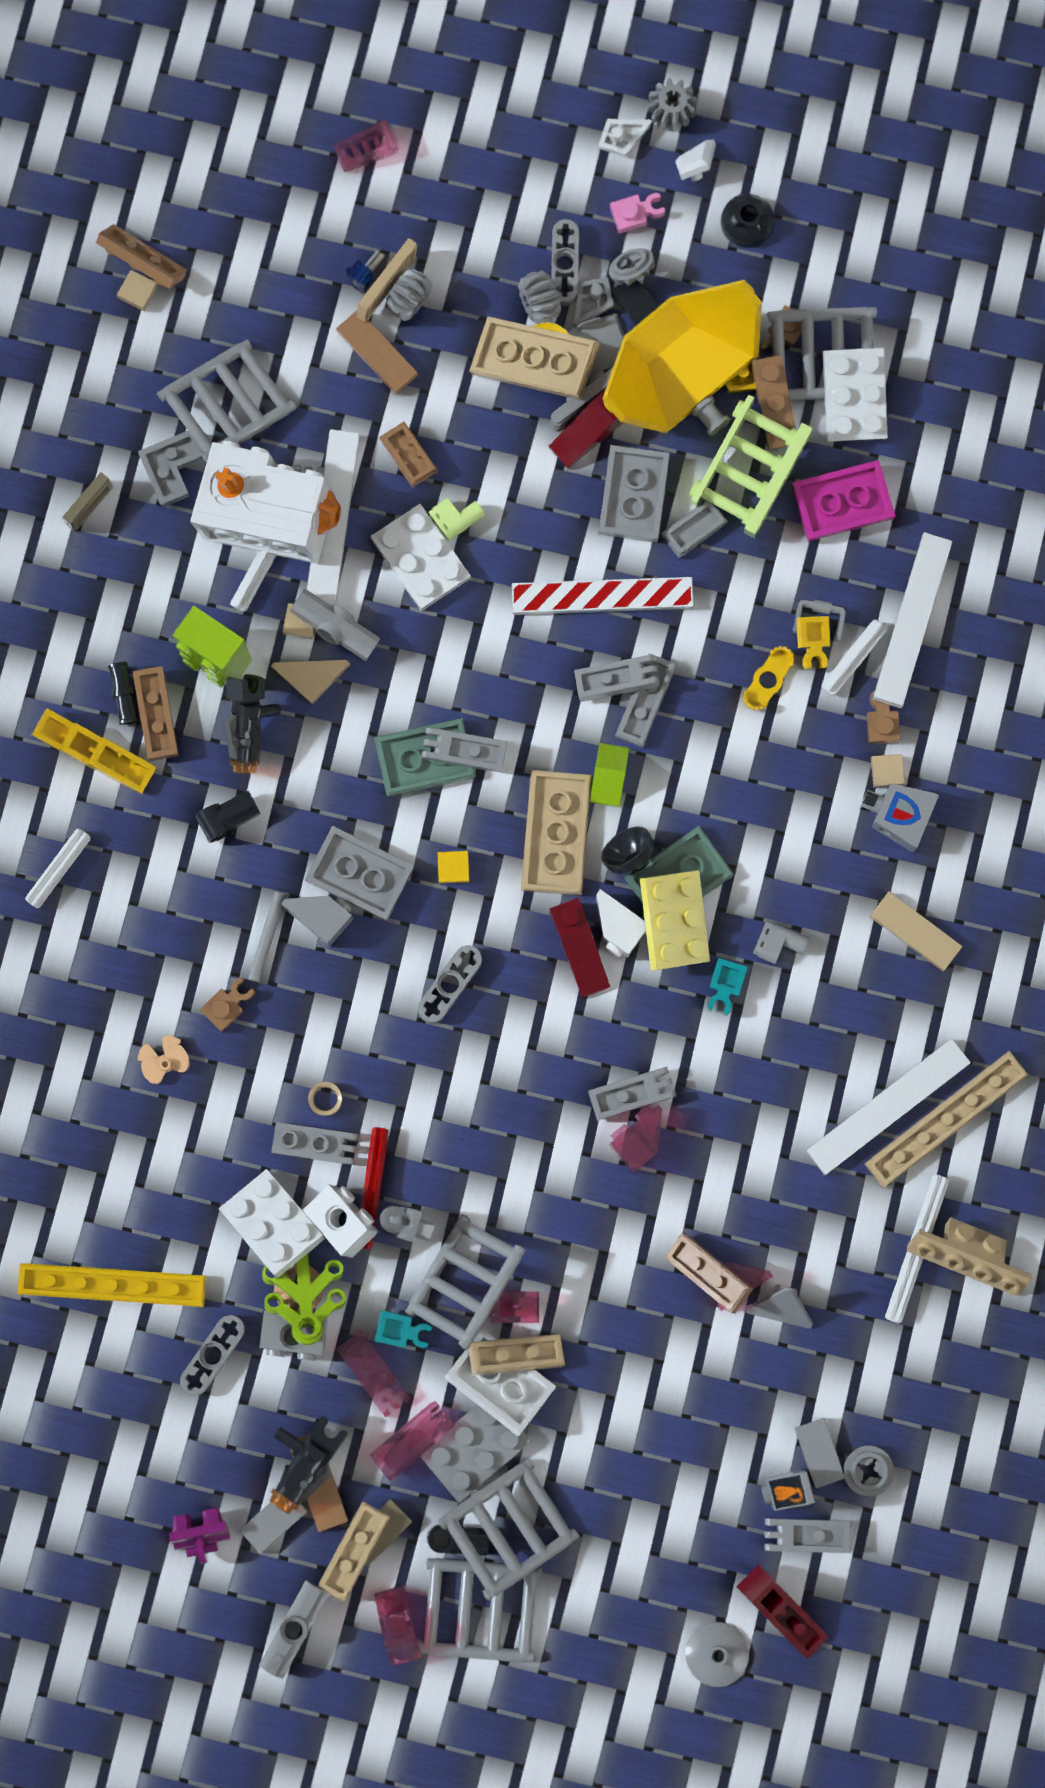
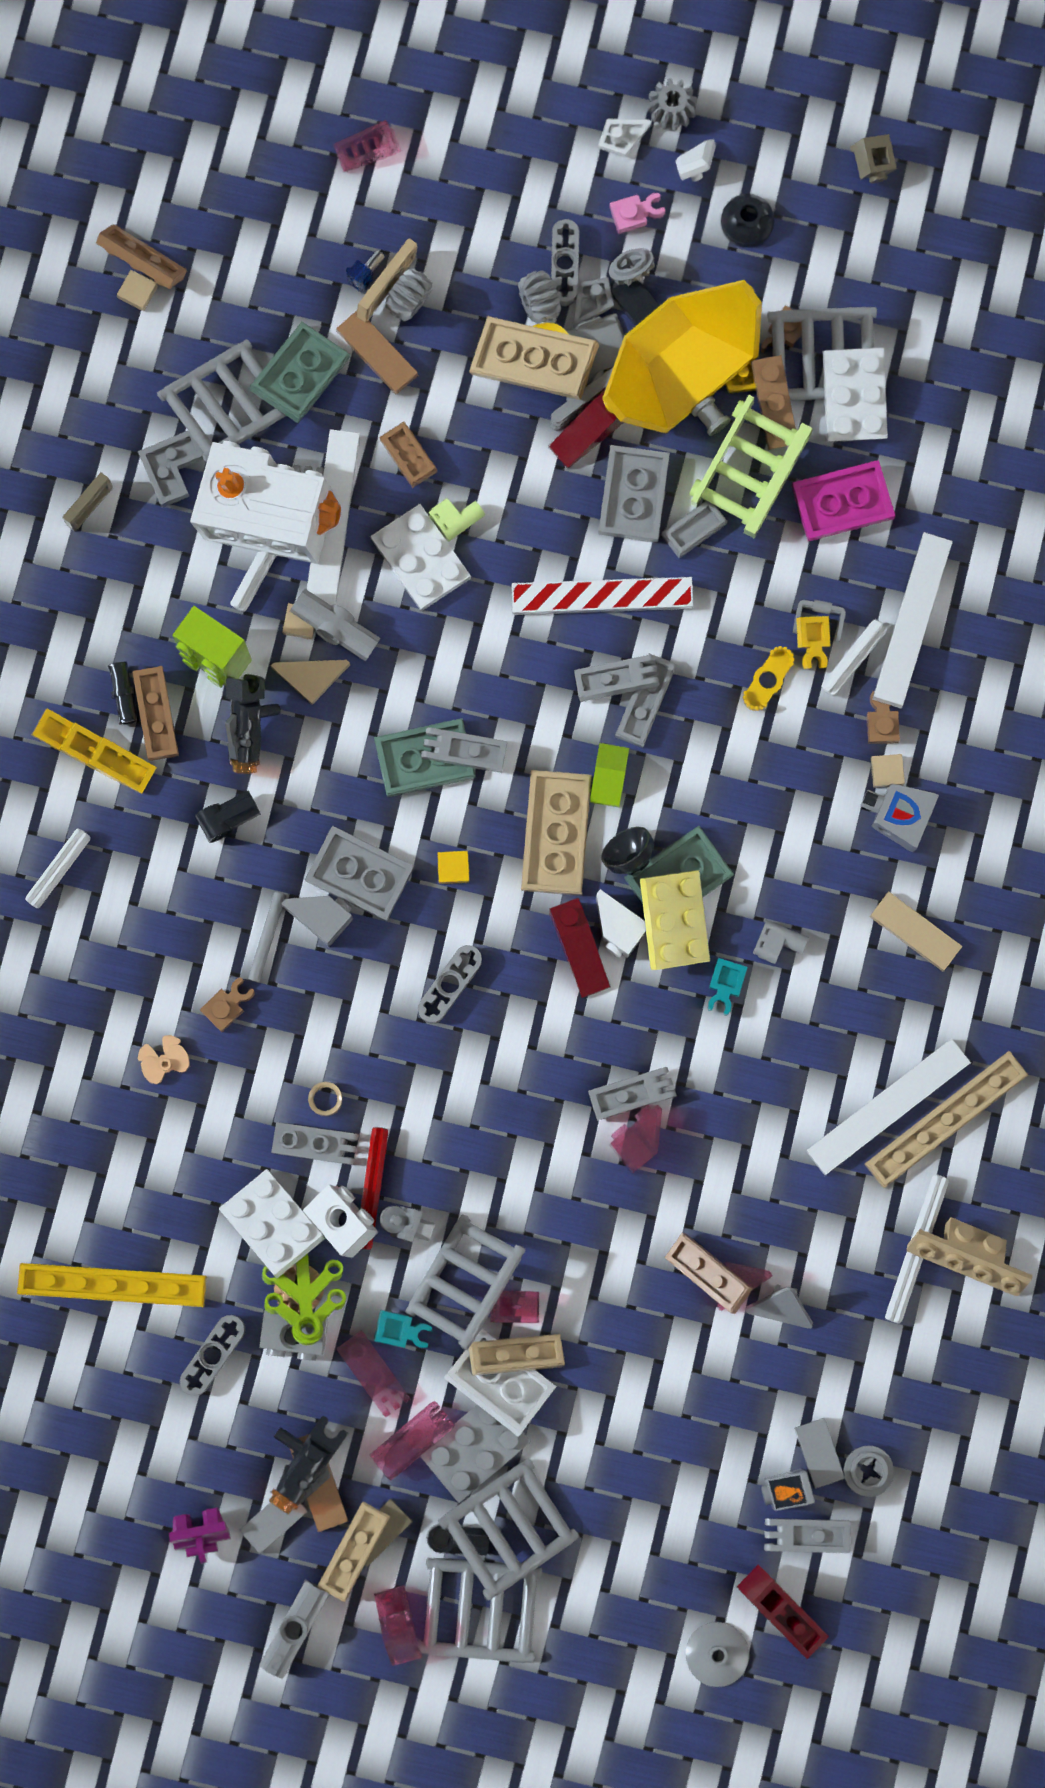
(299, 372): none -> sand green tile
(874, 158): none -> dark tan brick

